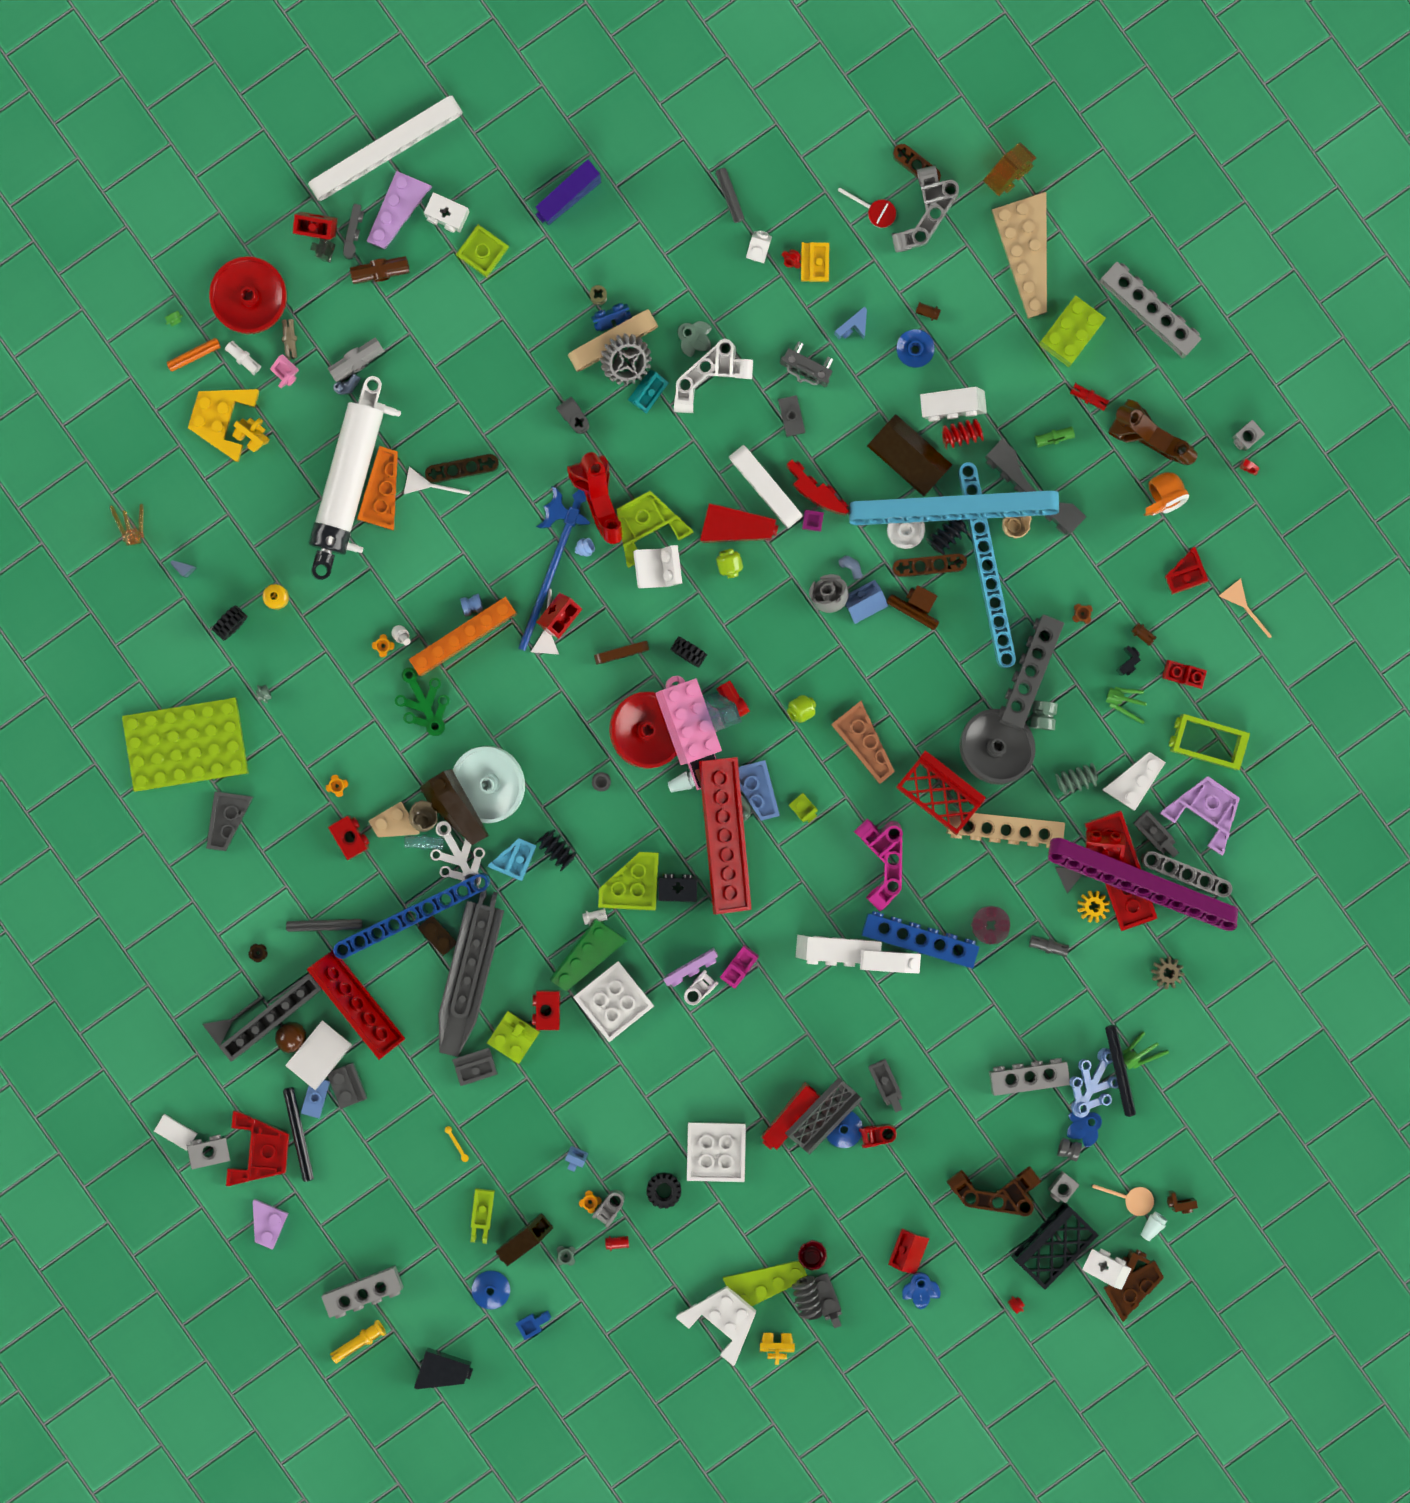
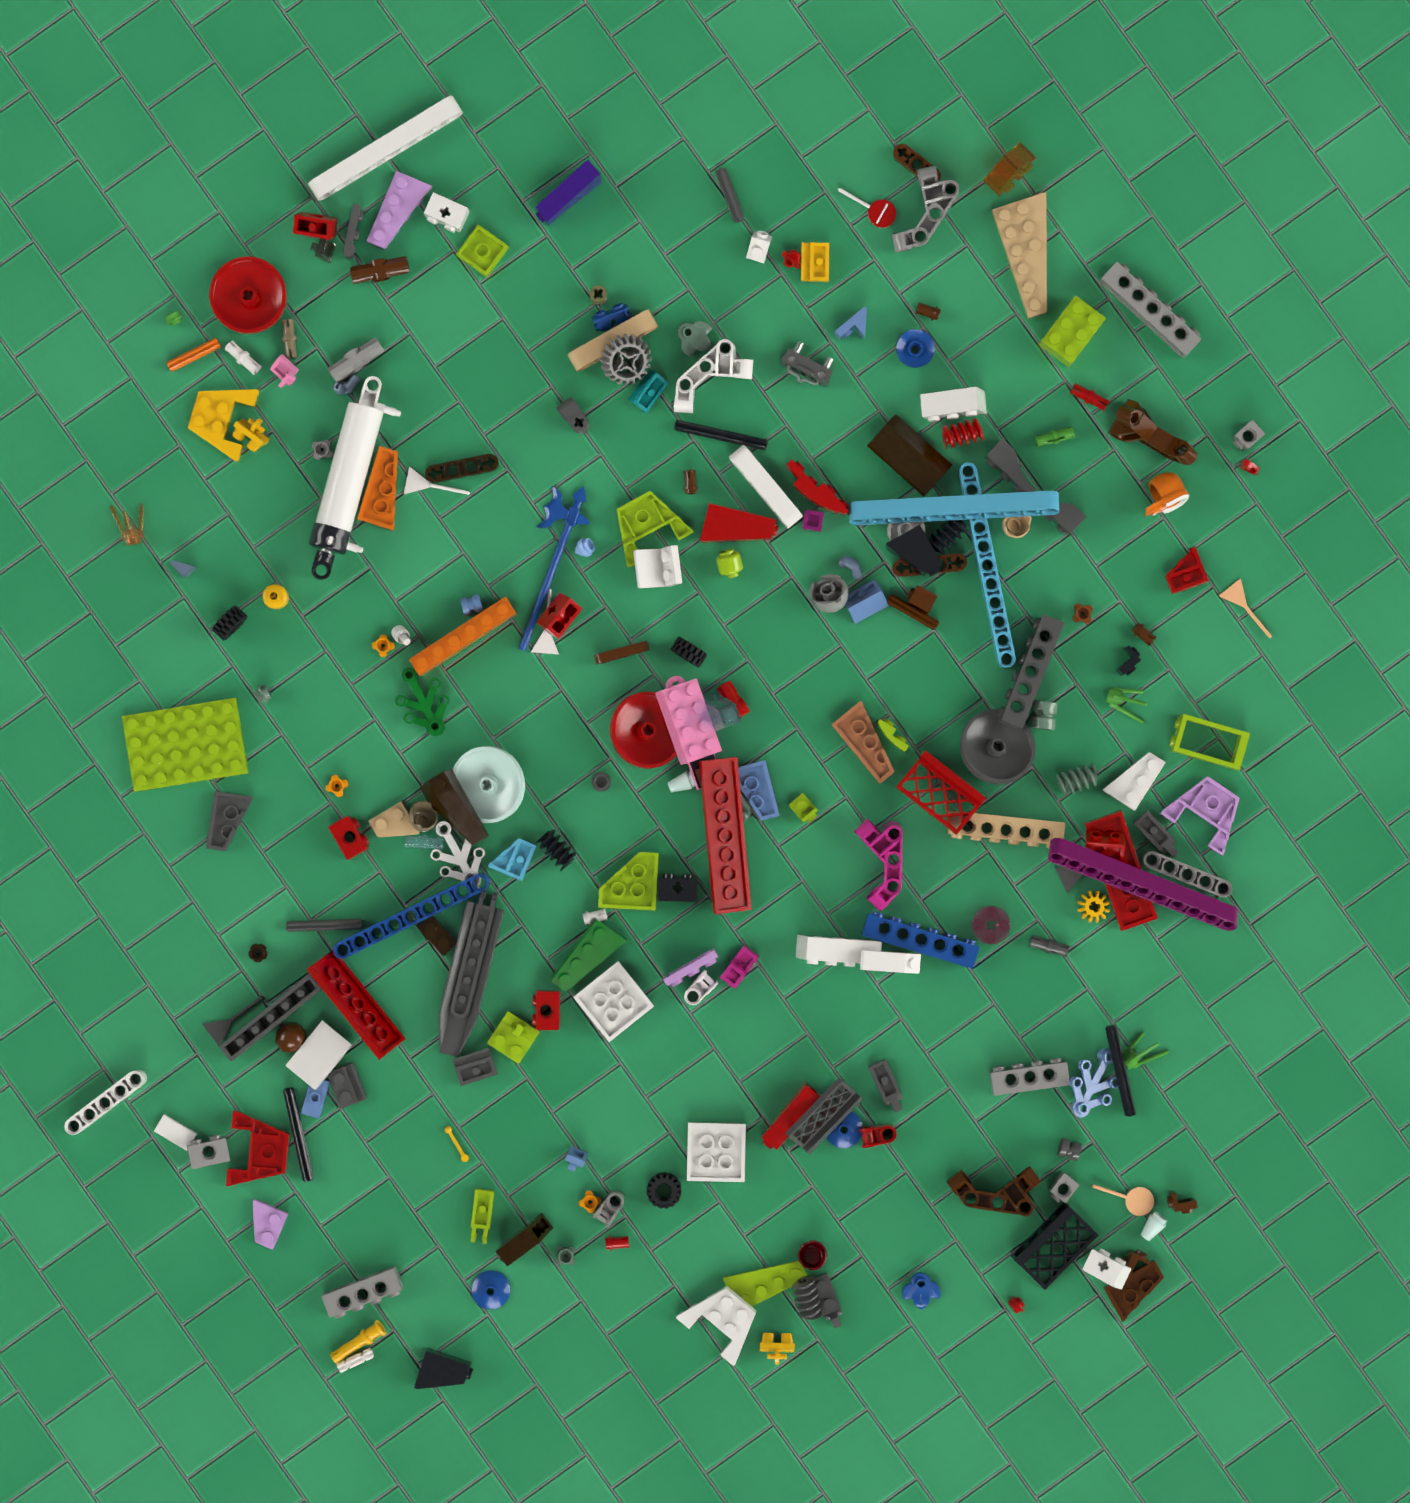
(97, 1106): none -> white beam
(325, 445): none -> light grey plate
(355, 1360): none -> white axle
(530, 1324): blue plate -> none
(593, 478): red connector -> none
(690, 482): none -> reddish brown pin
(720, 434): none -> black axle
(791, 416): dark grey plate -> none
(801, 708): lime head -> none
(888, 730): none -> lime slope
(908, 1251): red panel -> none
(916, 551): none -> black slope
(1082, 1129): blue plate -> none
(1170, 966): dark tan gear -> none
(1184, 674): red slope -> none

